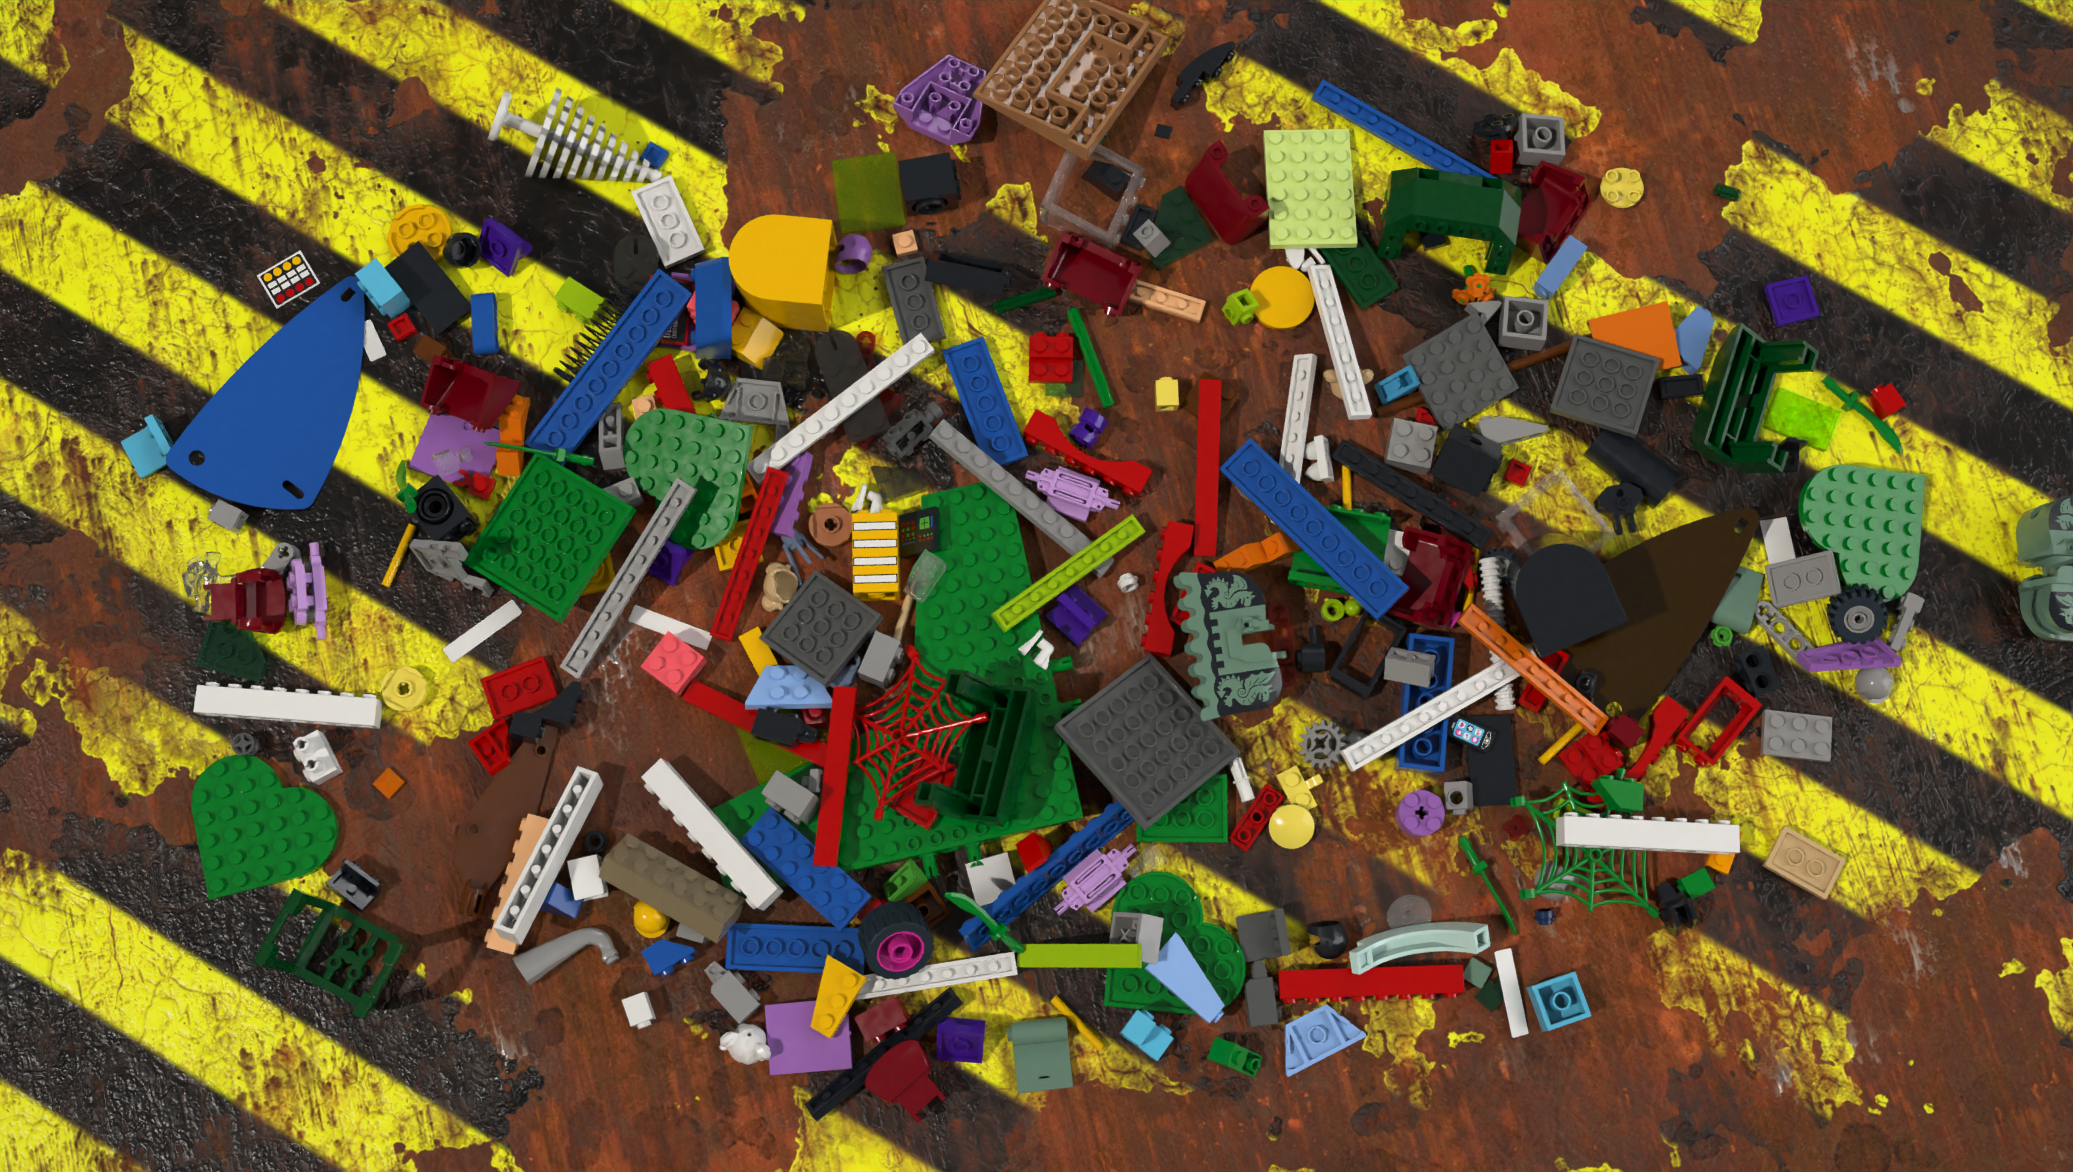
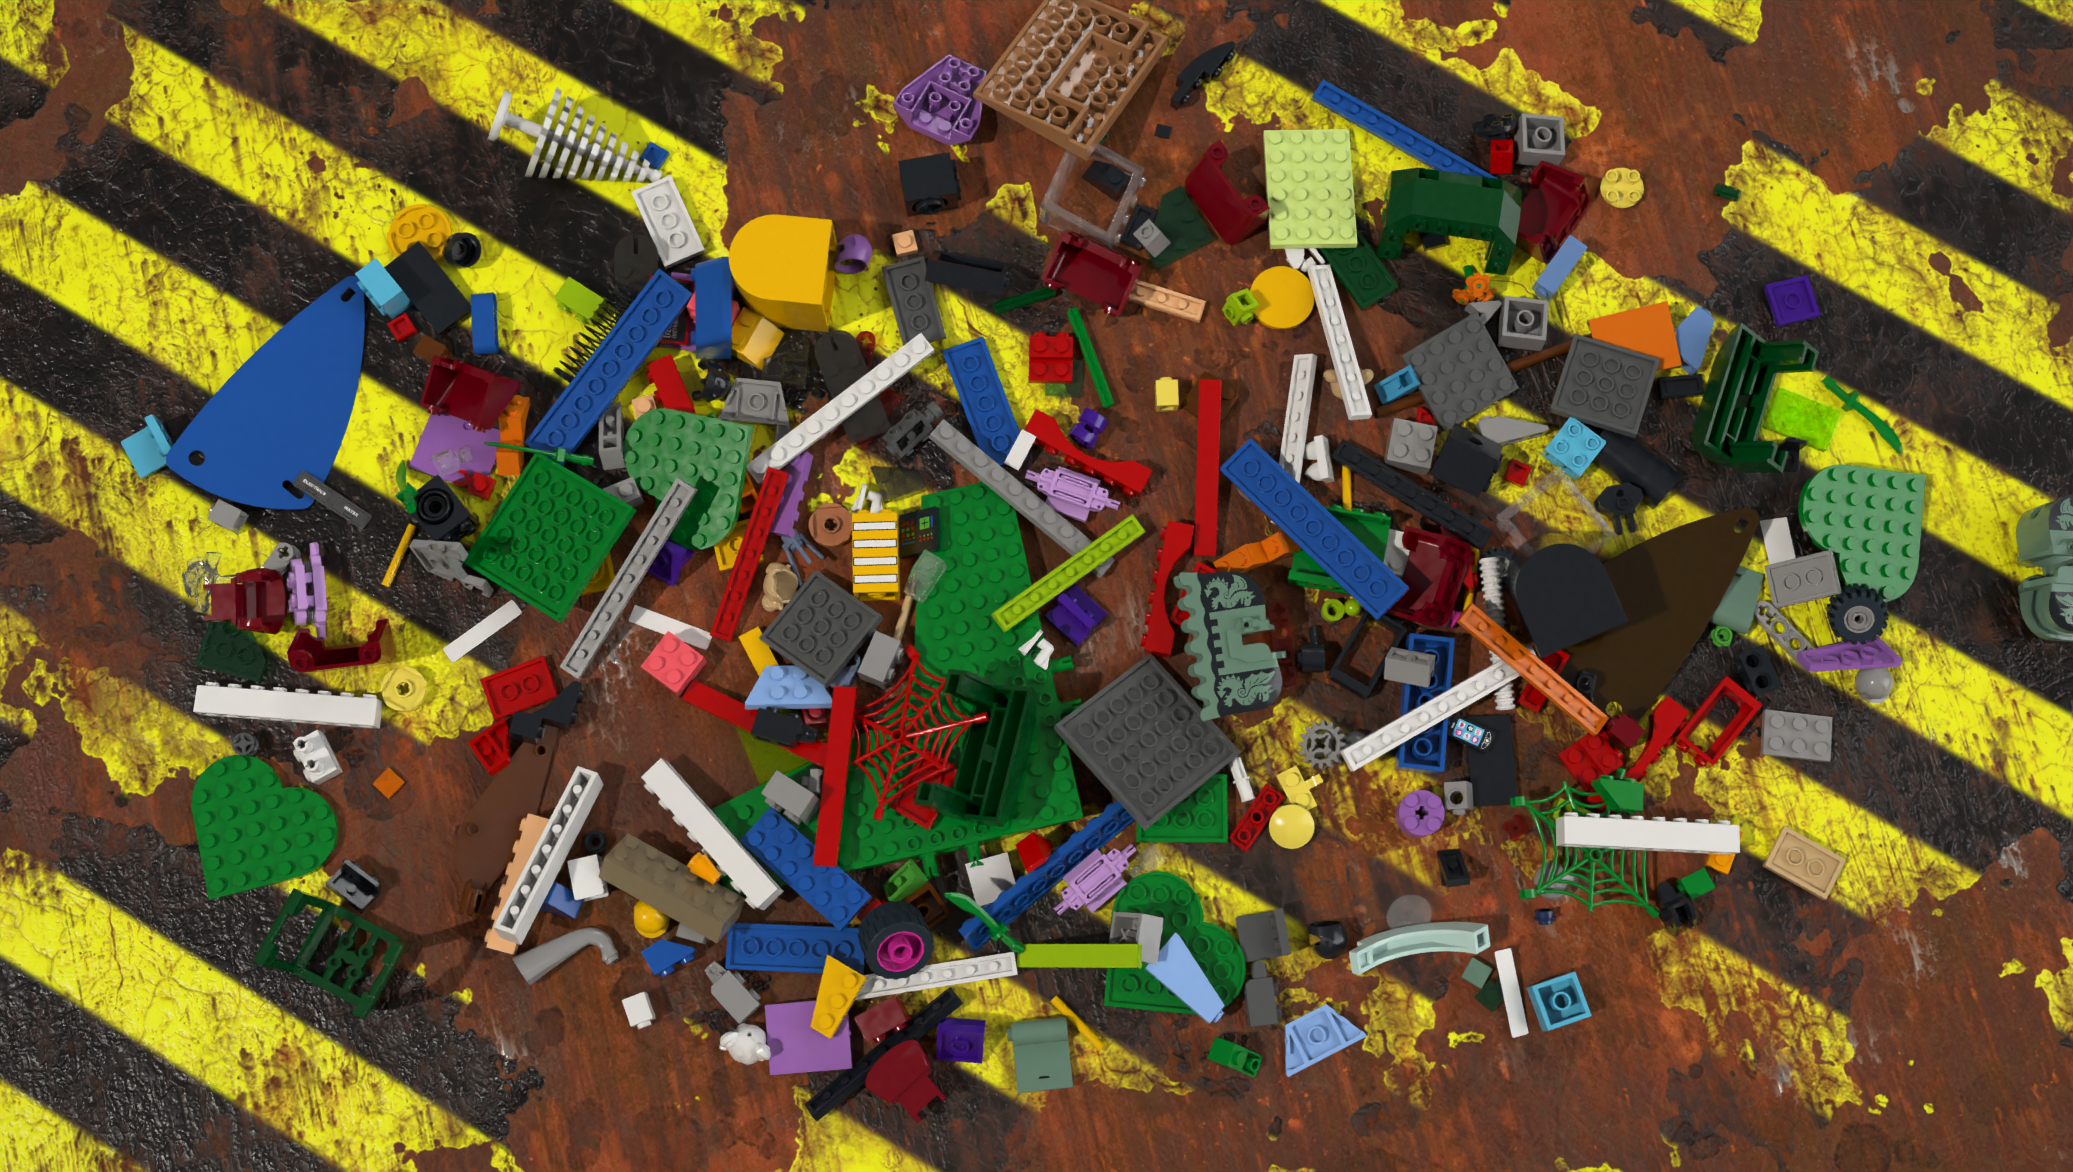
(288, 279): sticker -> none
(311, 655): none -> dark red windscreen
(332, 500): none -> flat silver sticker
(372, 342): white sticker -> none
(502, 246): dark purple bracket -> none
(704, 868): none -> light orange cone
(868, 193): clear neon green piece -> none
(1020, 449): none -> white sticker
(1127, 582): white plate -> none
(1146, 1034): medium azure brick -> none
(1374, 982): red brick -> none
(1452, 868): none -> black slope
(1480, 868): green sword -> none
(1562, 742): yellow piece -> none
(1573, 448): none -> medium azure bracket
(1885, 401): red brick -> none
(1907, 607): light grey plate -> none

